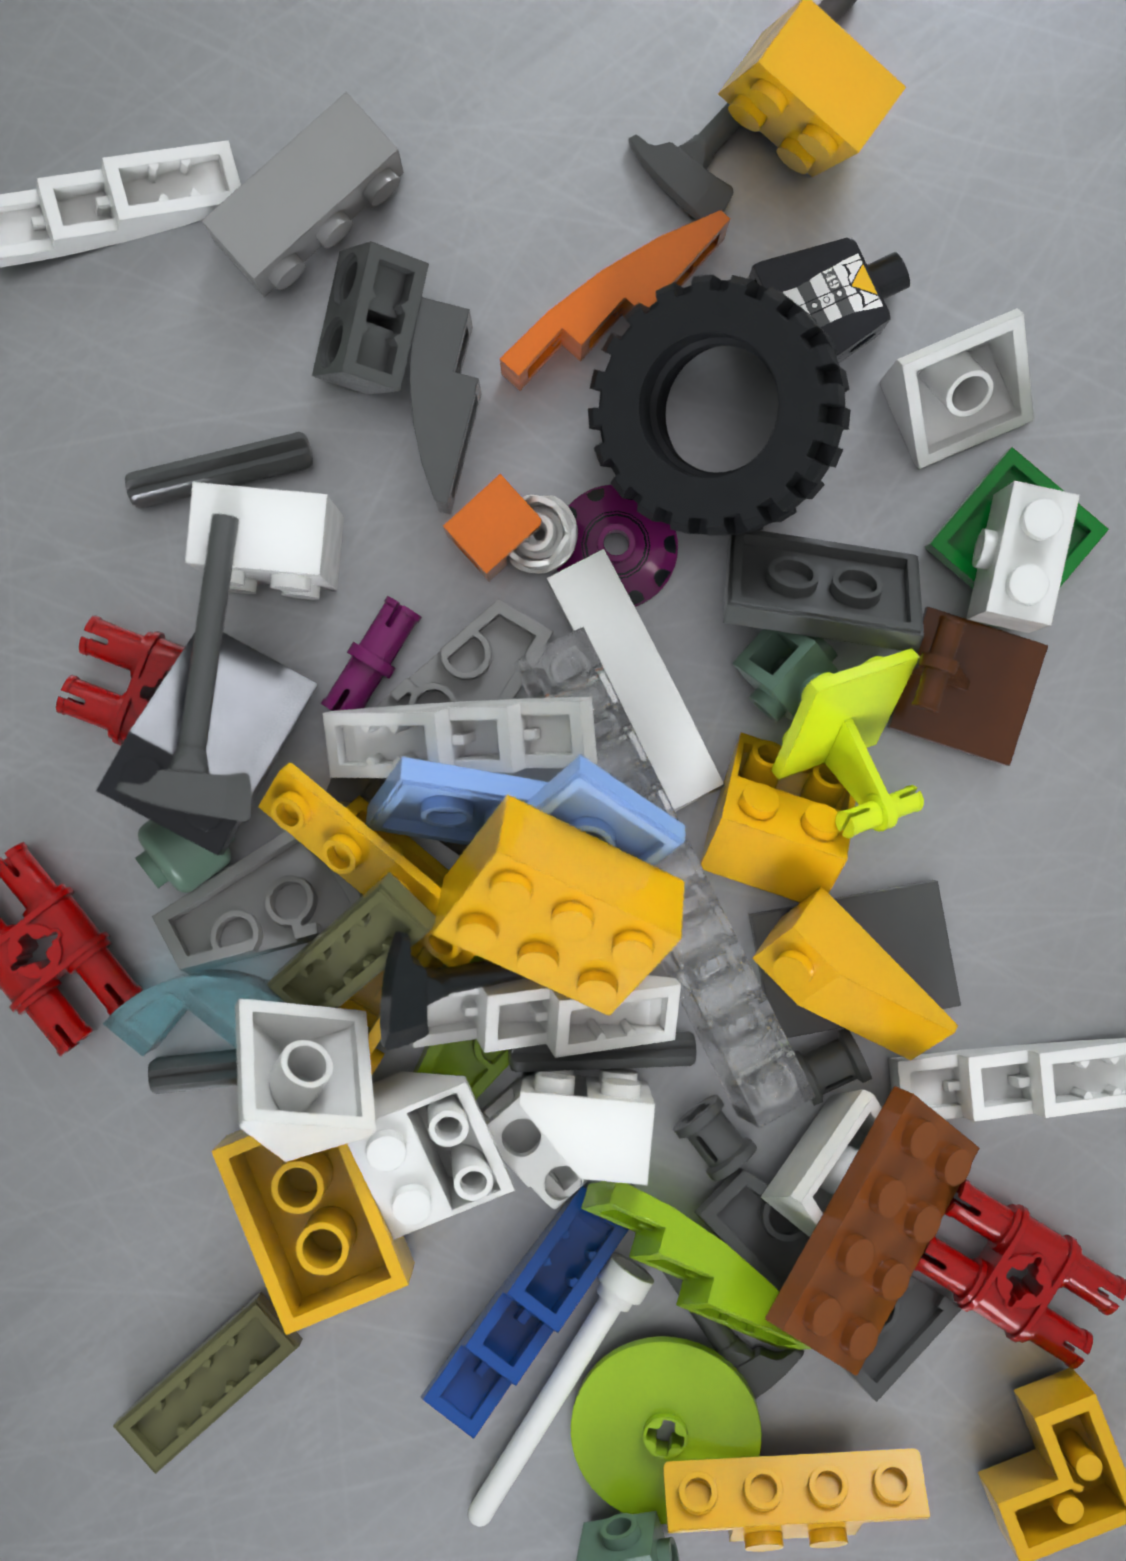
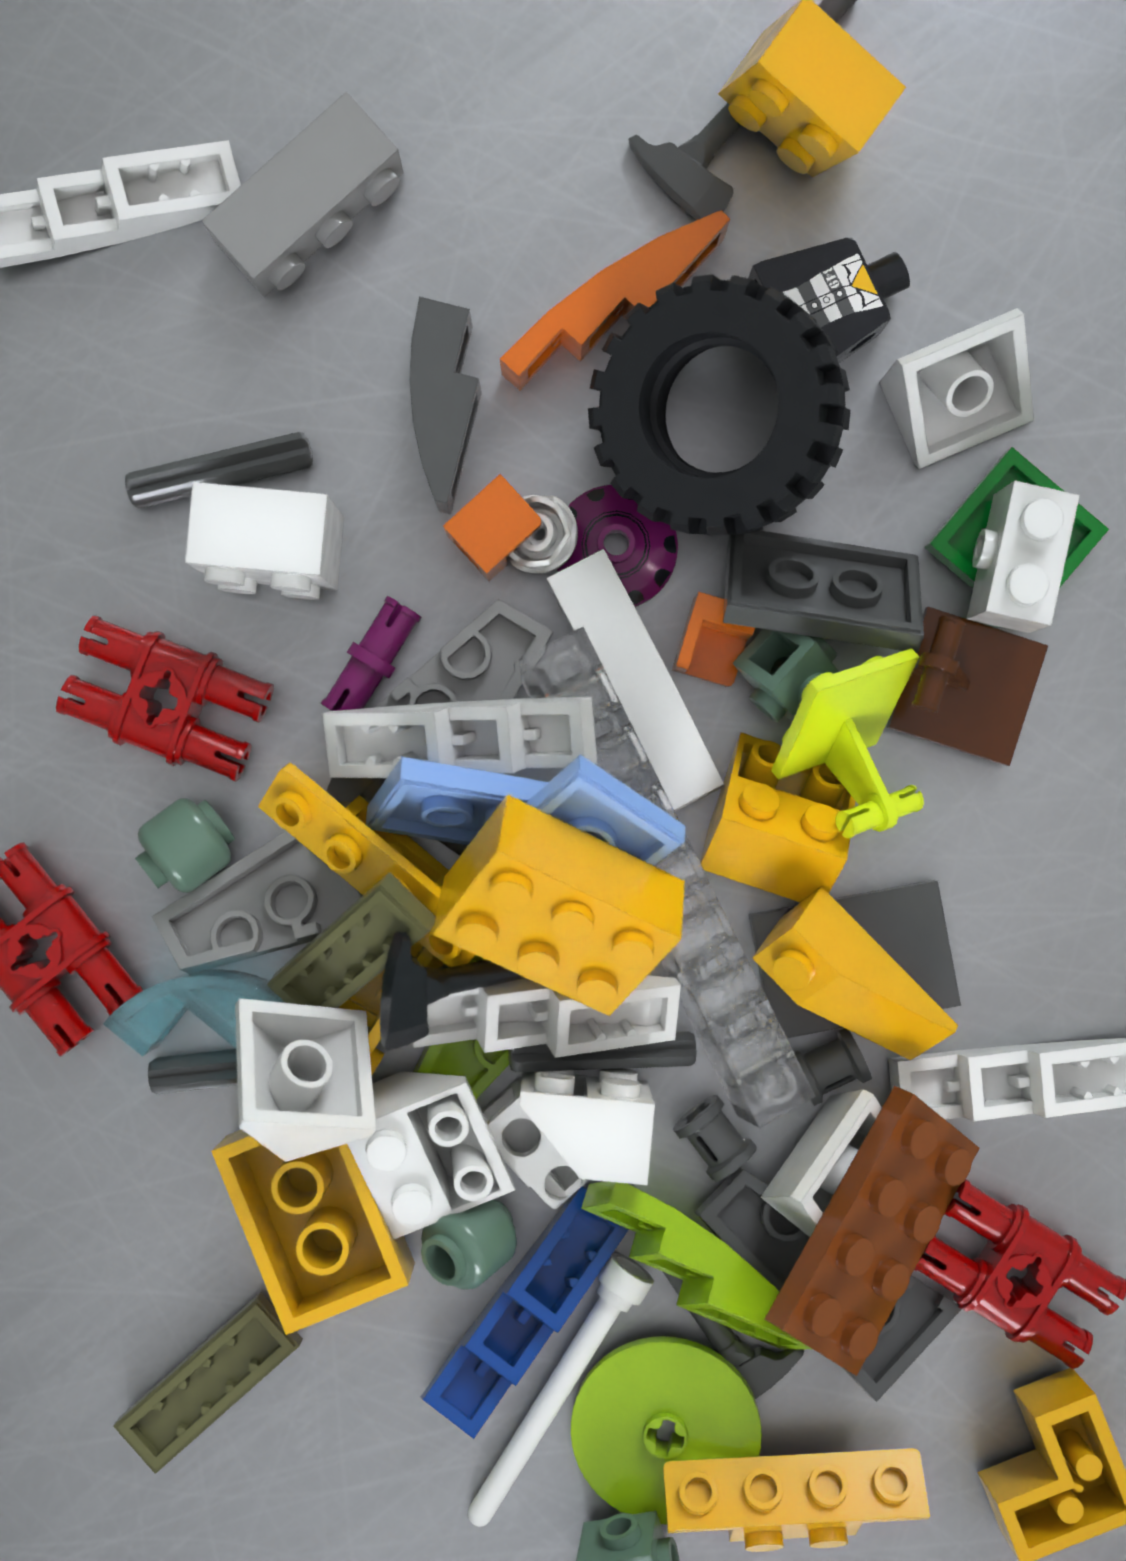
(187, 782): dark grey piece -> none
(249, 725): slope -> none
(370, 319): dark grey brick -> none
(469, 1245): none -> sand green head
(709, 644): none -> orange panel

